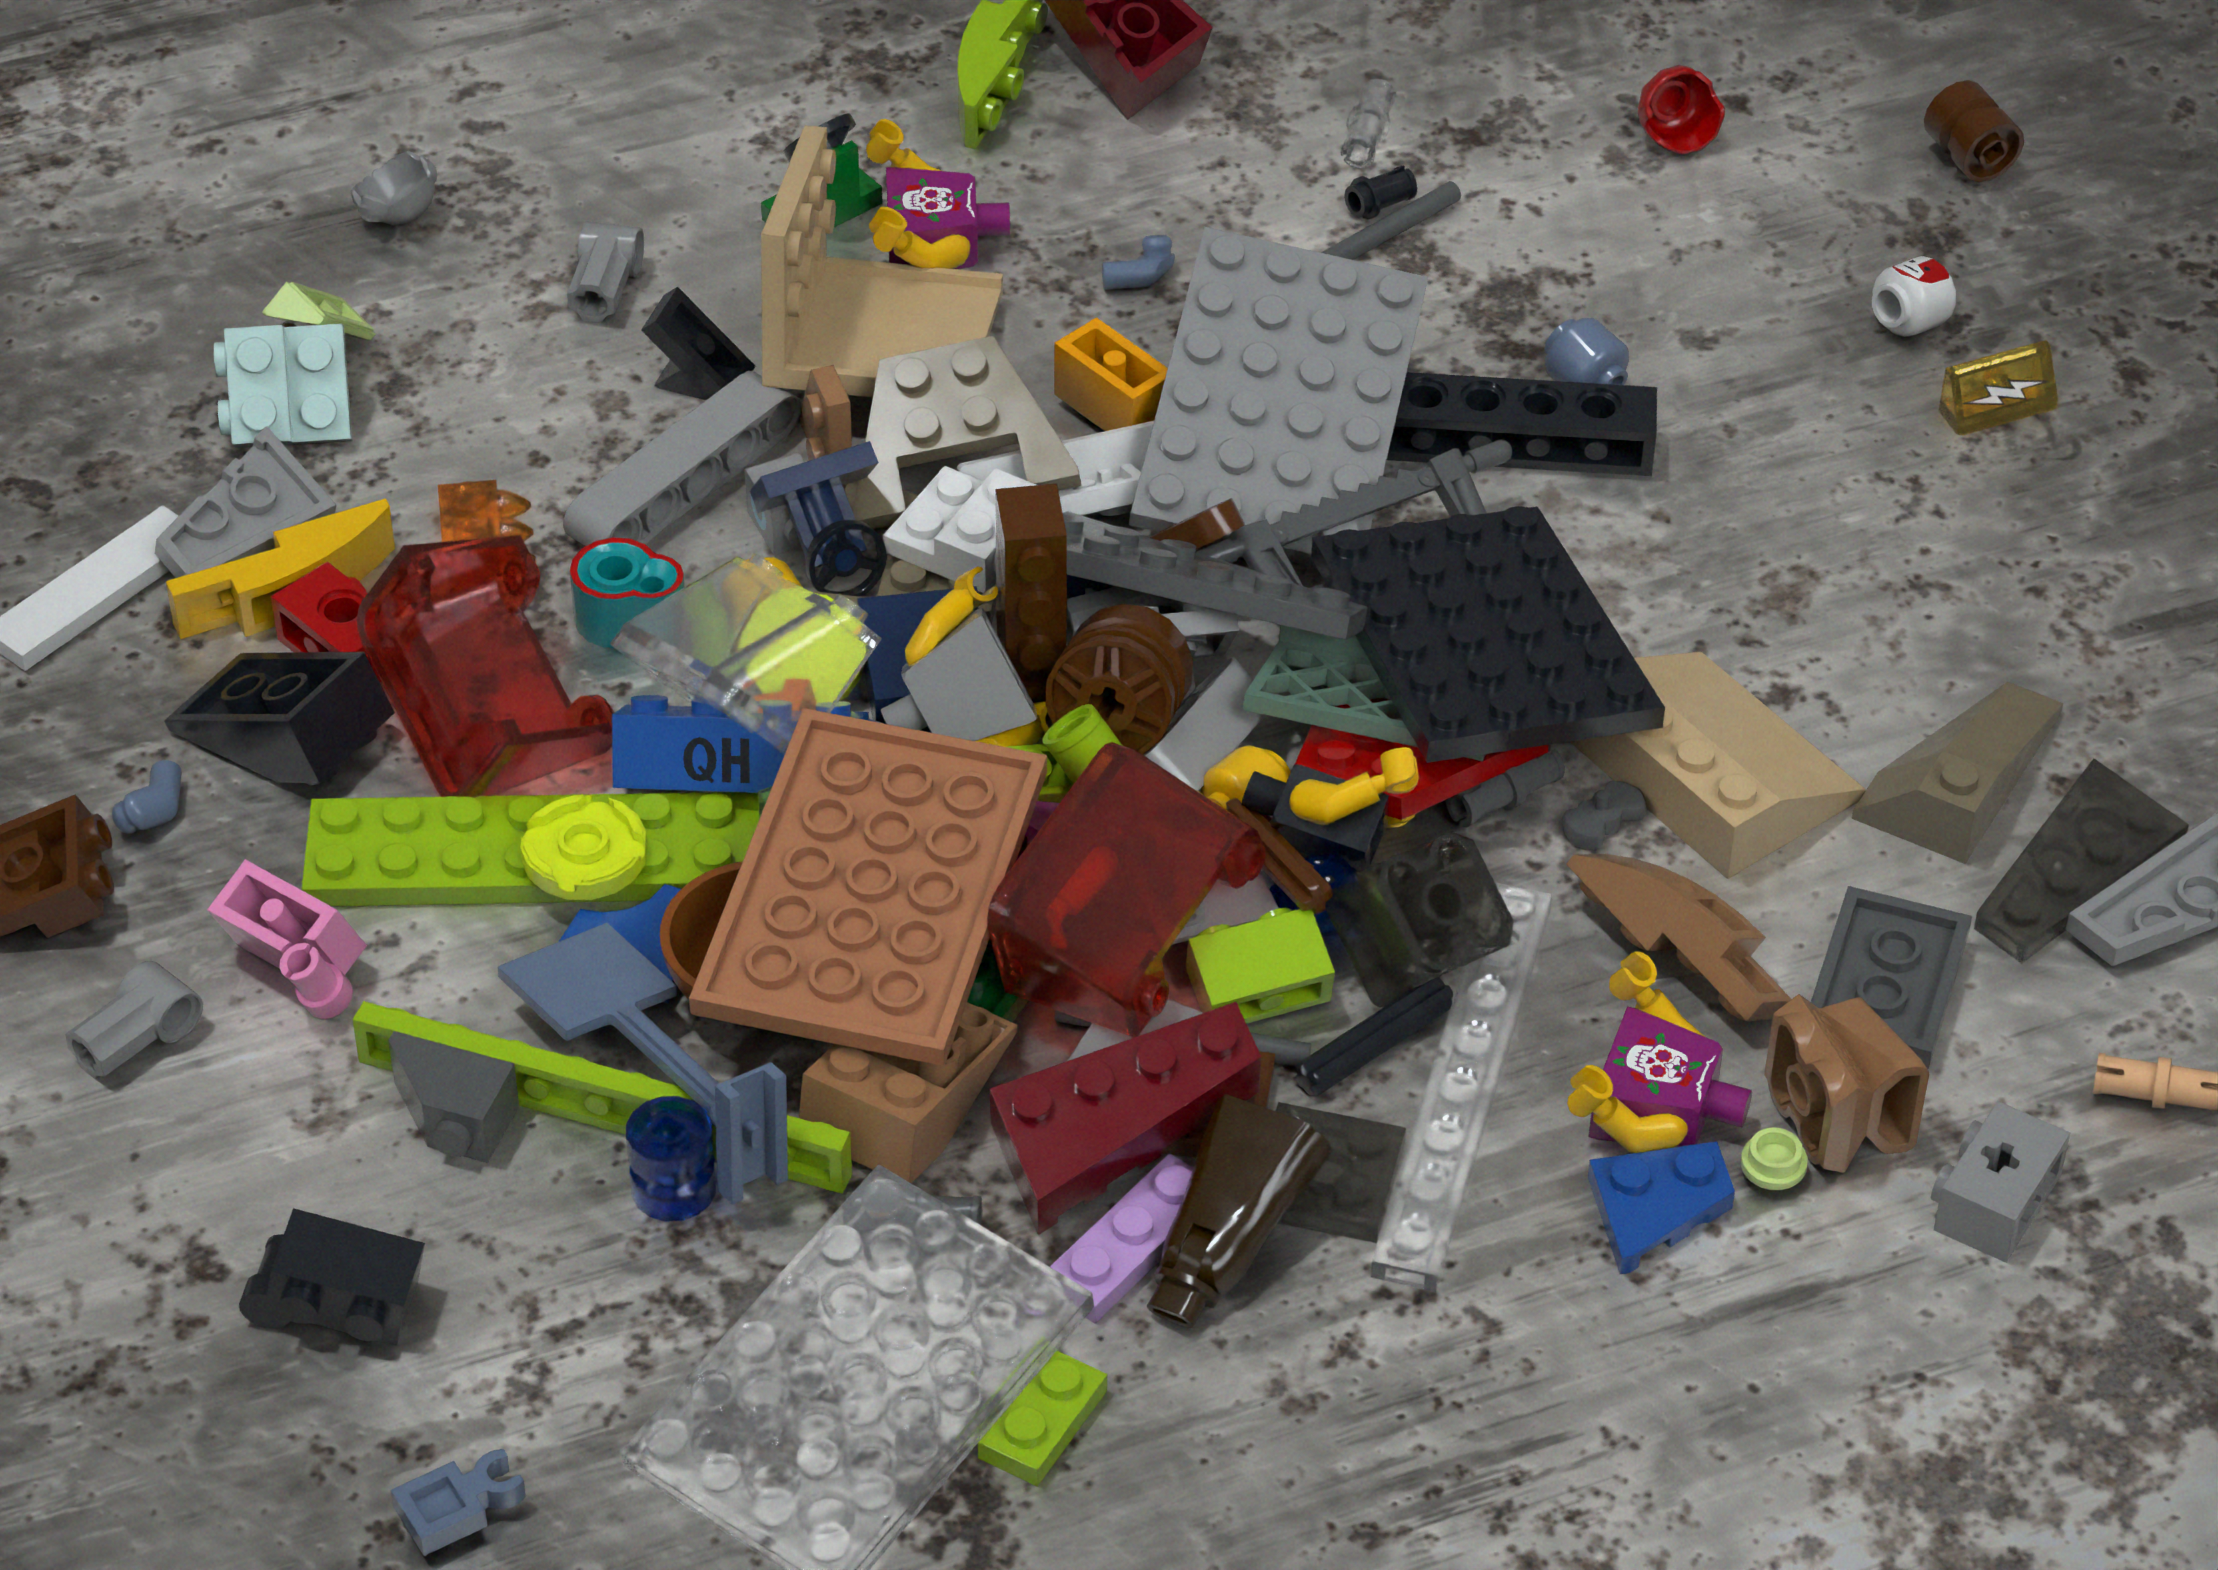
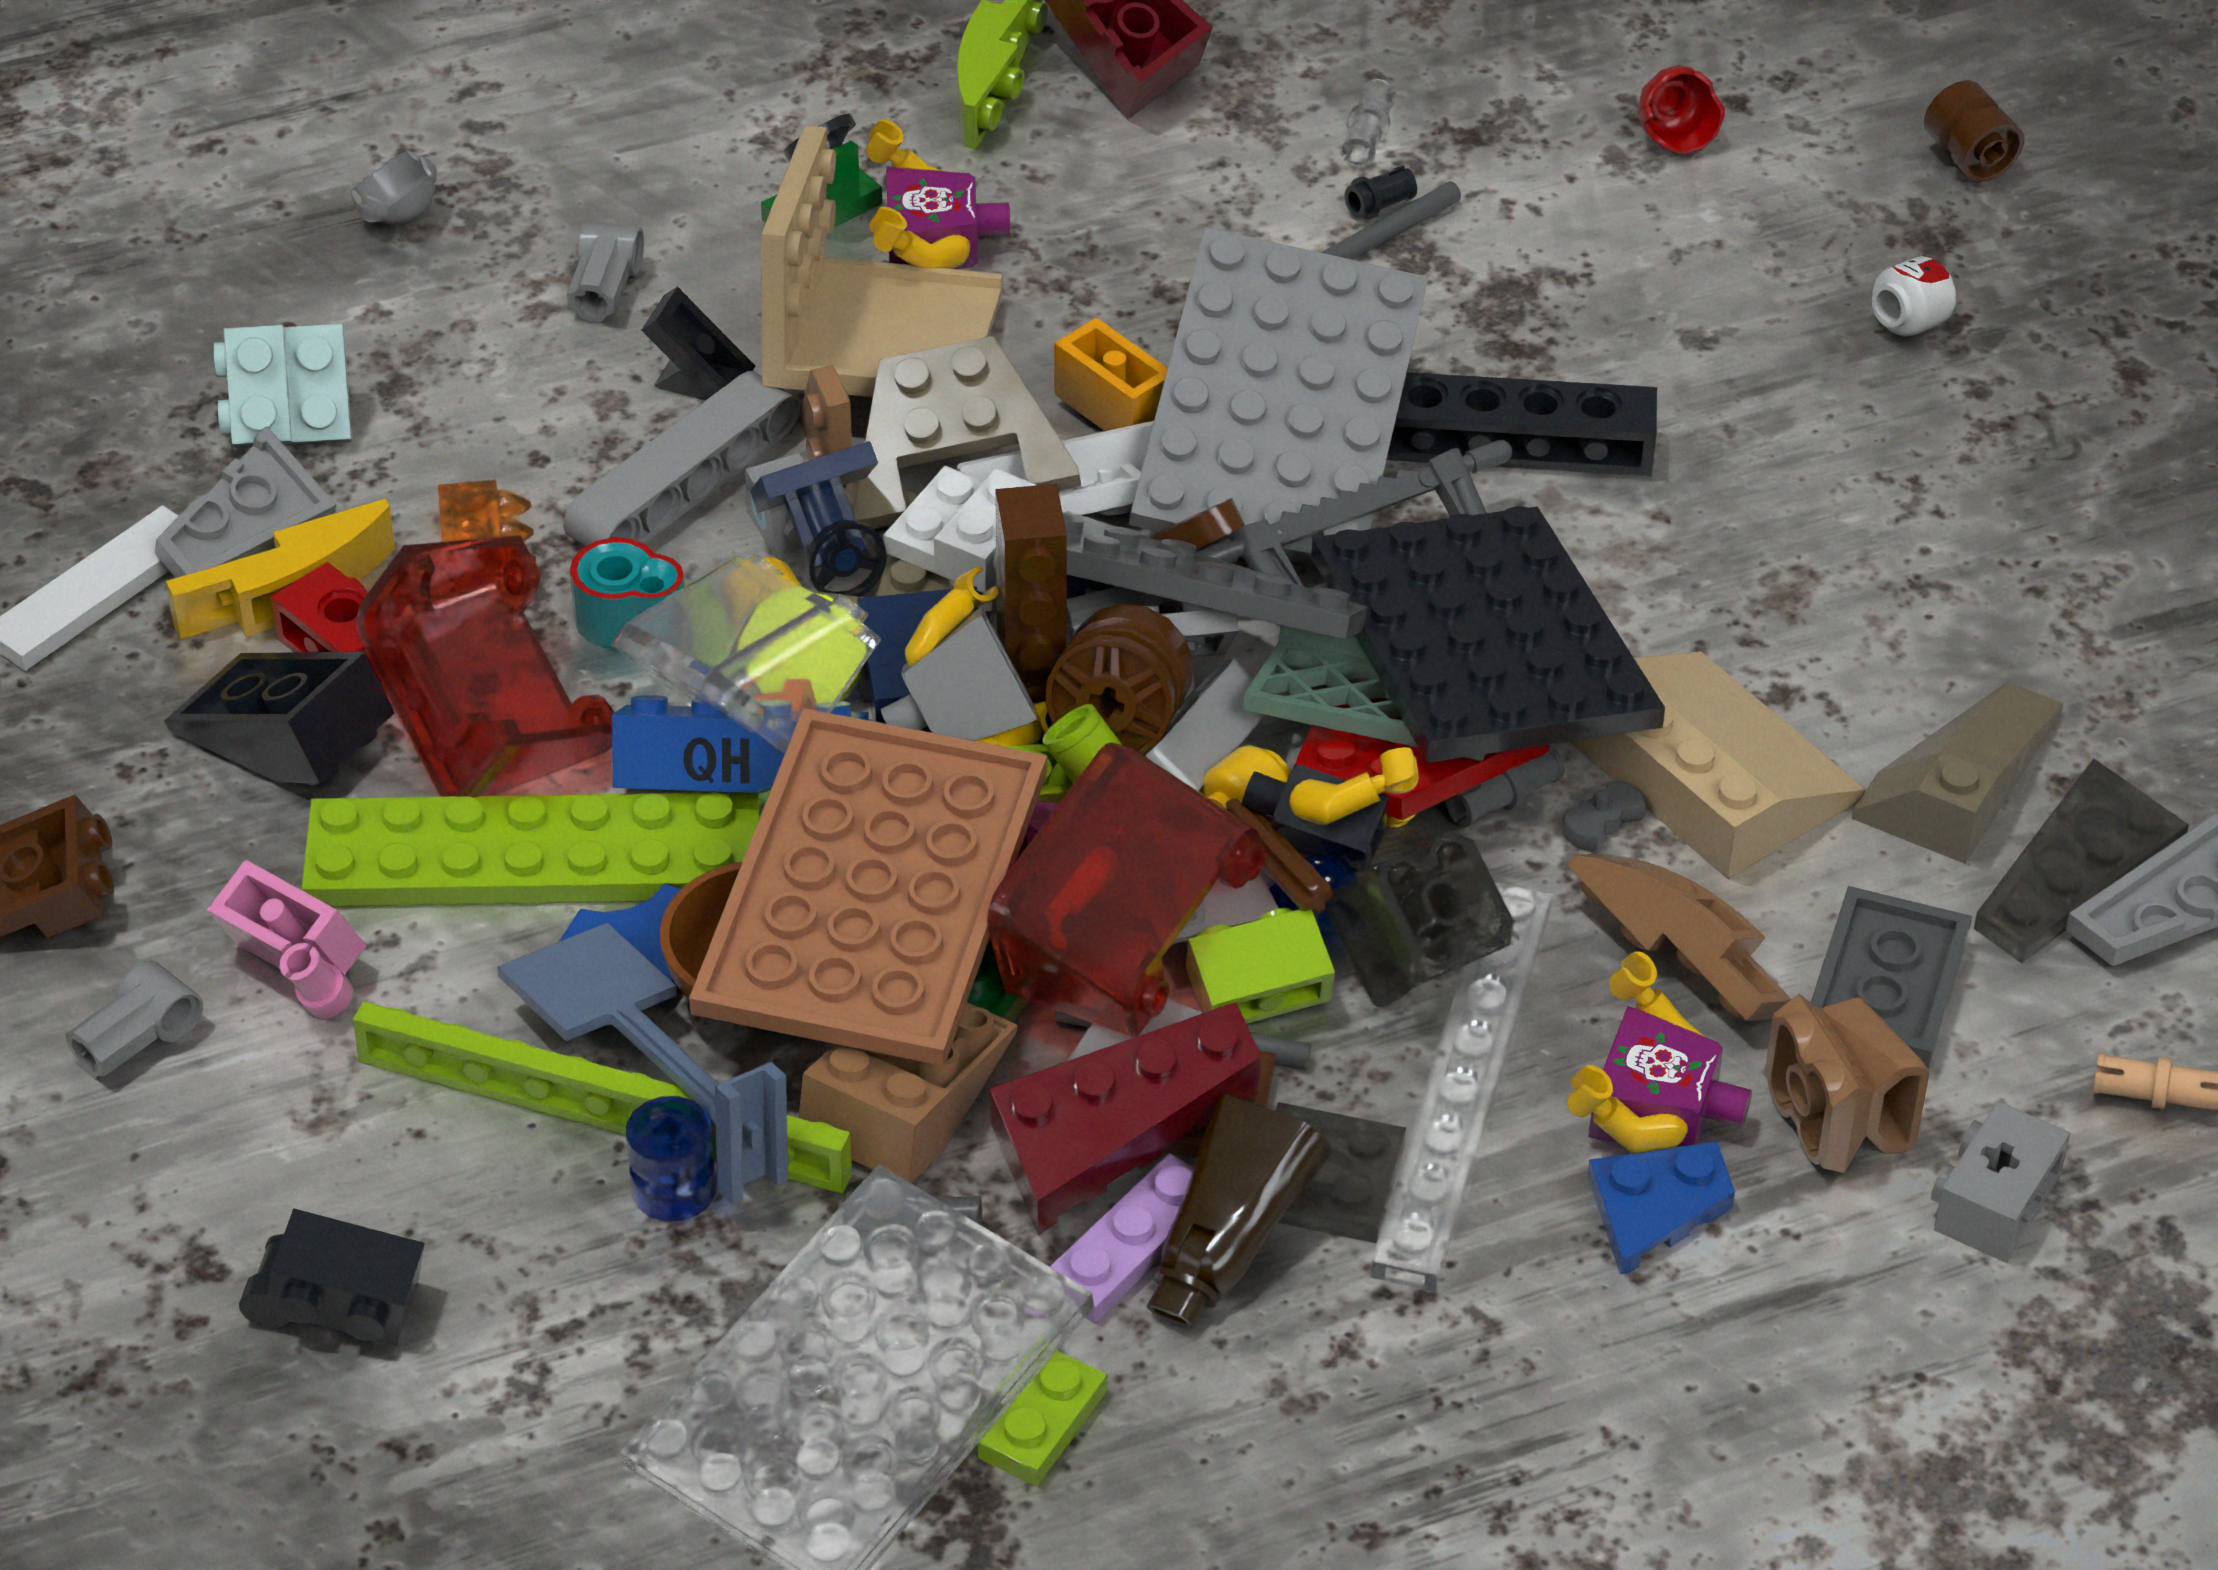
(151, 804): sand blue arm -> none
(314, 307): yellowish green slope -> none
(452, 1505): sand blue plate -> none
(454, 1095): dark grey slope -> none
(583, 847): neon yellow tile -> none
(1144, 270): sand blue arm -> none
(1373, 1036): black axle -> none
(1586, 353): sand blue head -> none
(1774, 1159): yellowish green plate -> none
(1999, 388): clear yellow slope -> none

